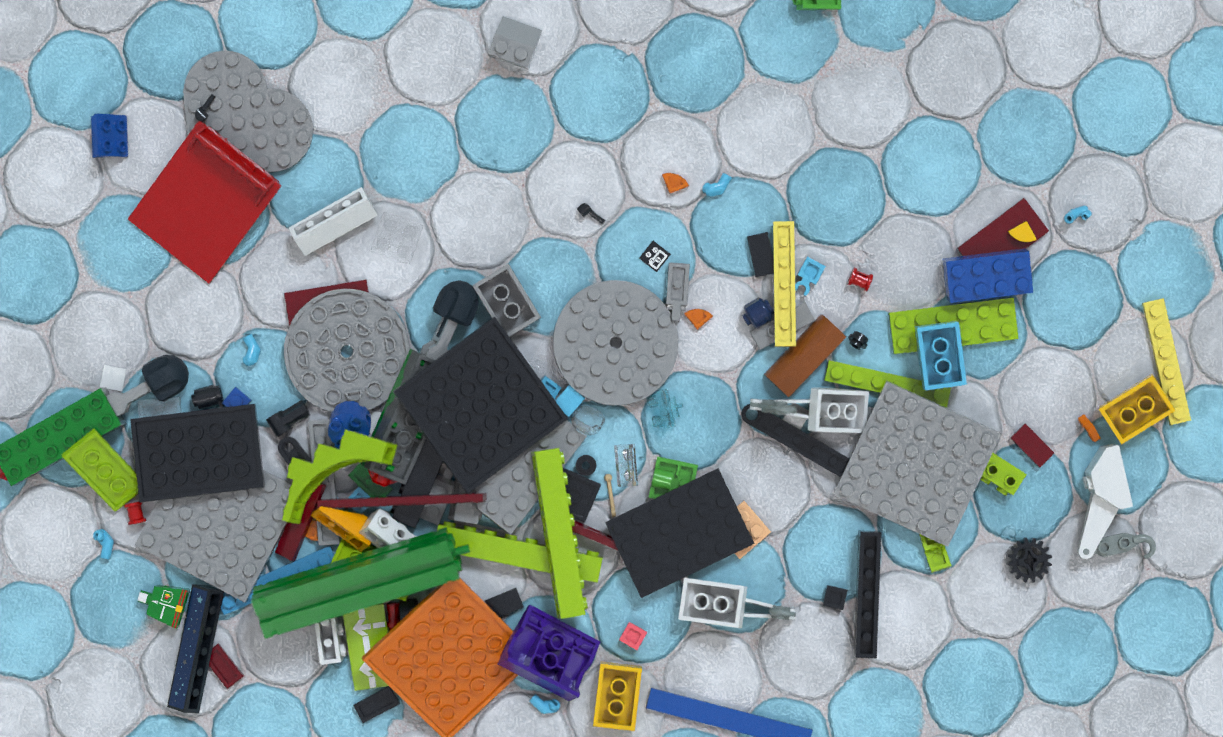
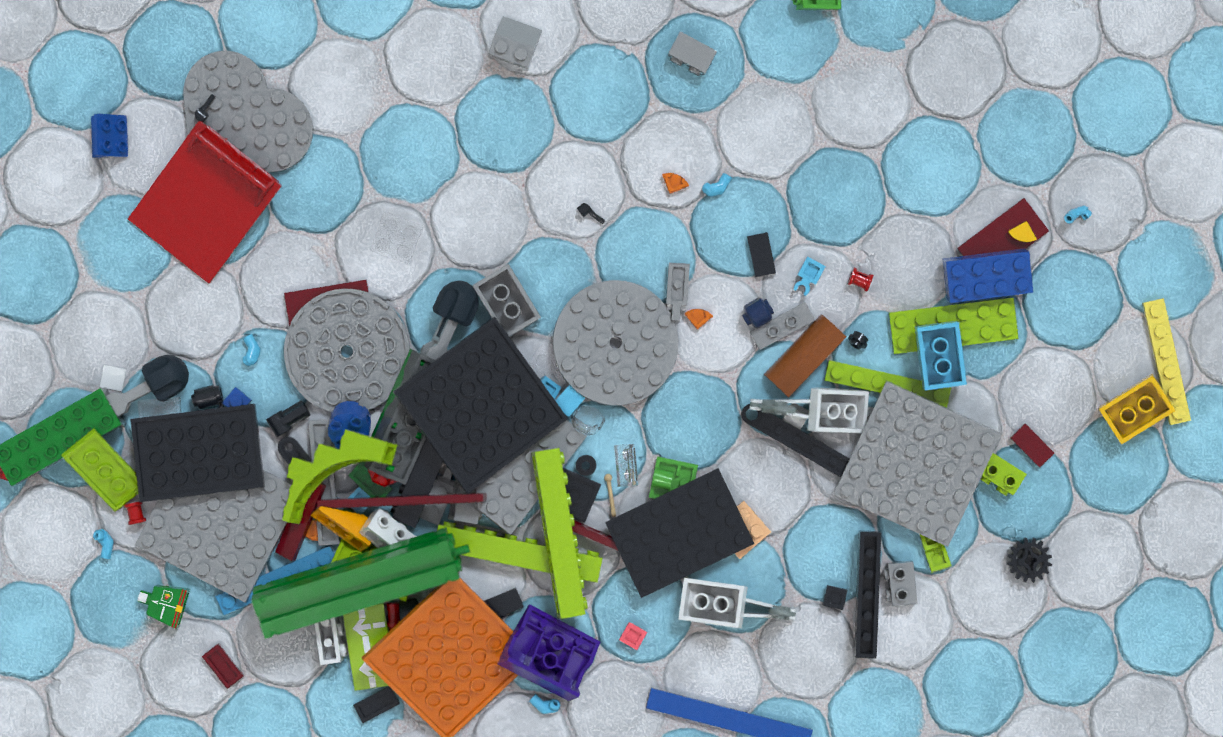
(195, 648): brick -> none
(333, 221): white brick -> none
(617, 696): yellow brick -> none
(654, 256): black sticker -> none
(668, 409): clear light blue hips -> none
(691, 53): none -> light grey brick
(784, 284): light yellow plate -> none
(901, 583): none -> light grey brick
(1089, 427): orange tile -> none
(1109, 493): white slope -> none

